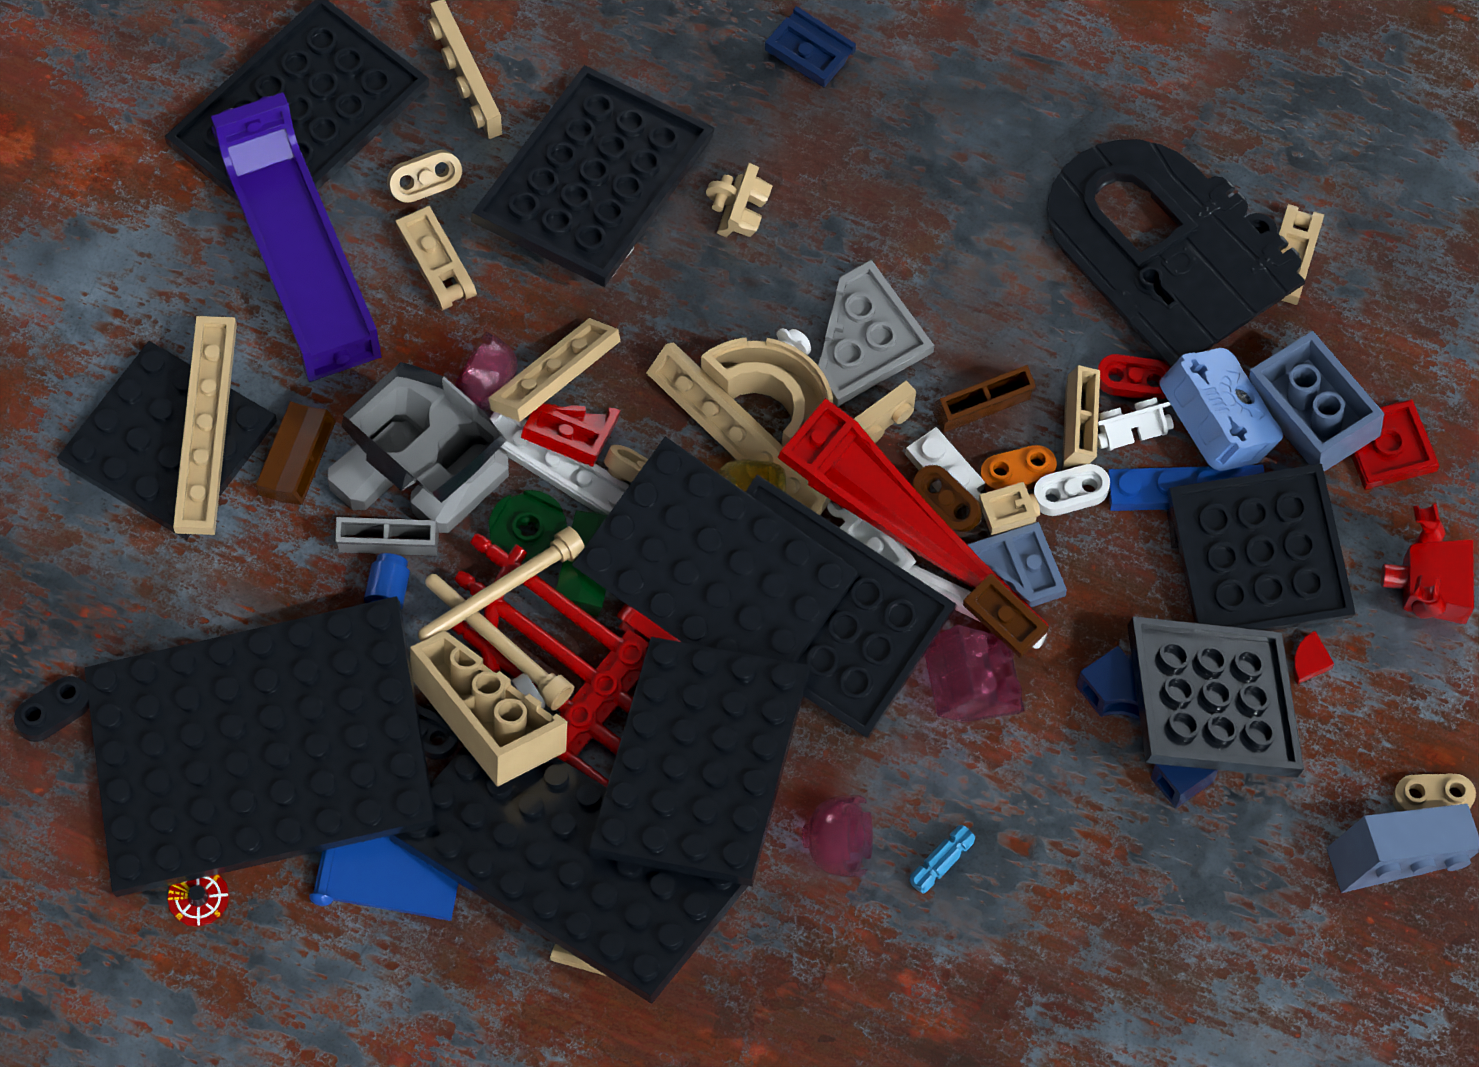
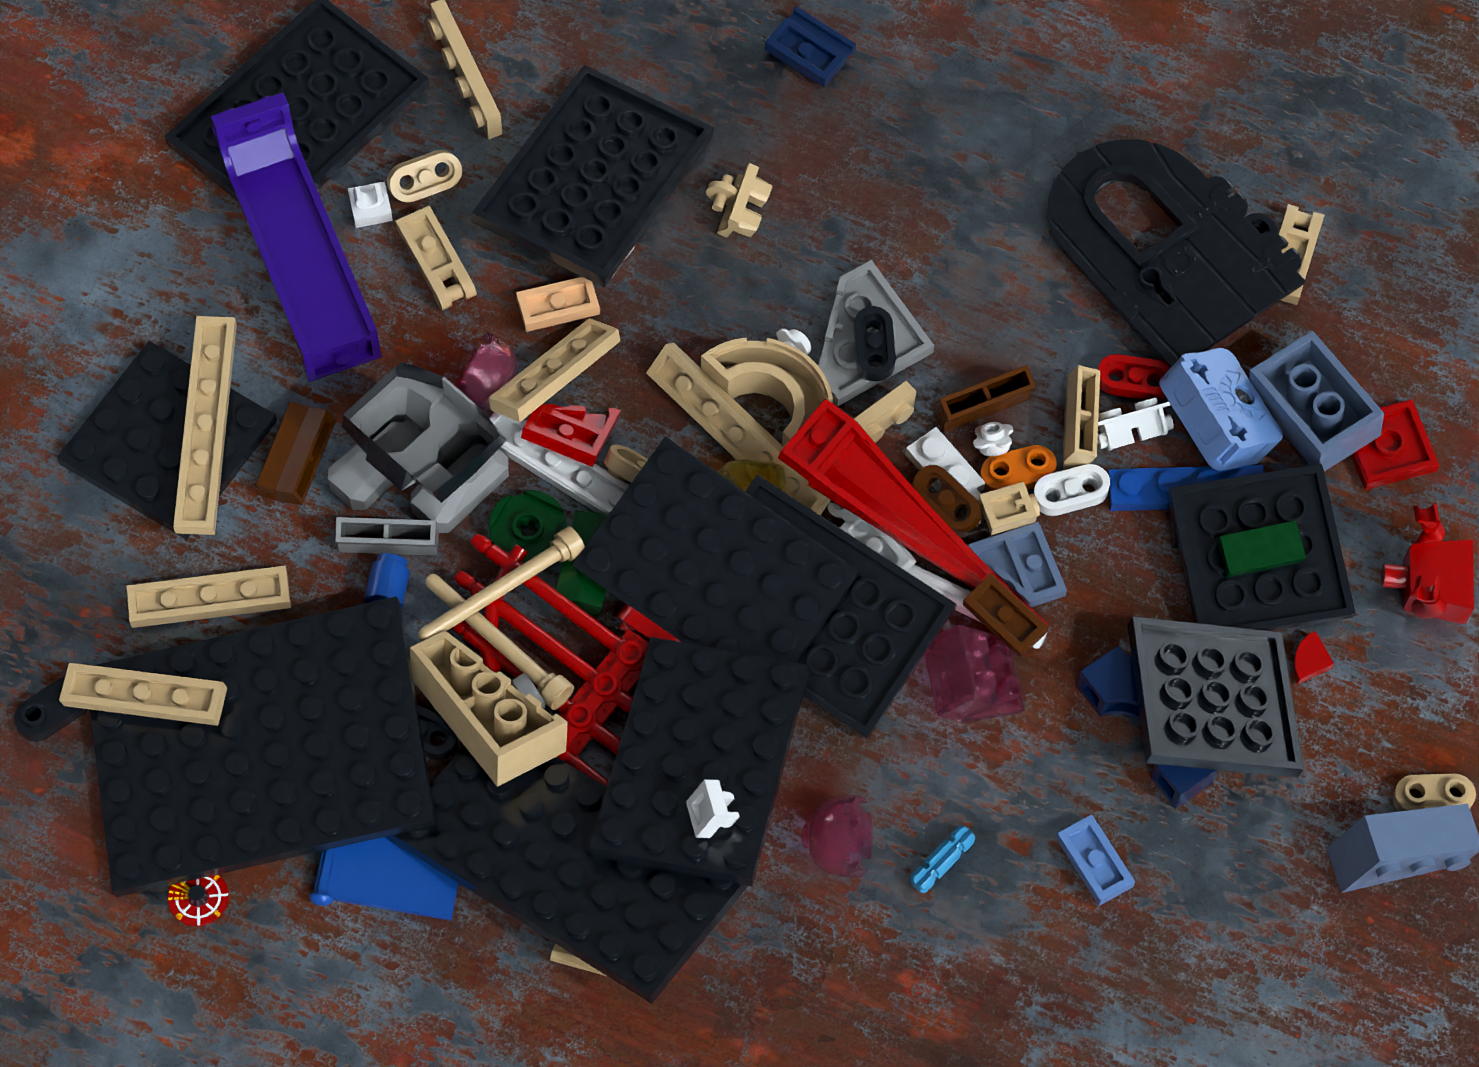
(143, 694): none -> tan plate
(208, 596): none -> tan plate
(370, 204): none -> white tile
(557, 303): none -> light nougat plate
(709, 809): none -> white tile
(874, 346): none -> black plate
(993, 438): none -> white plate
(1095, 860): none -> medium blue plate
(1261, 549): none -> dark green tile

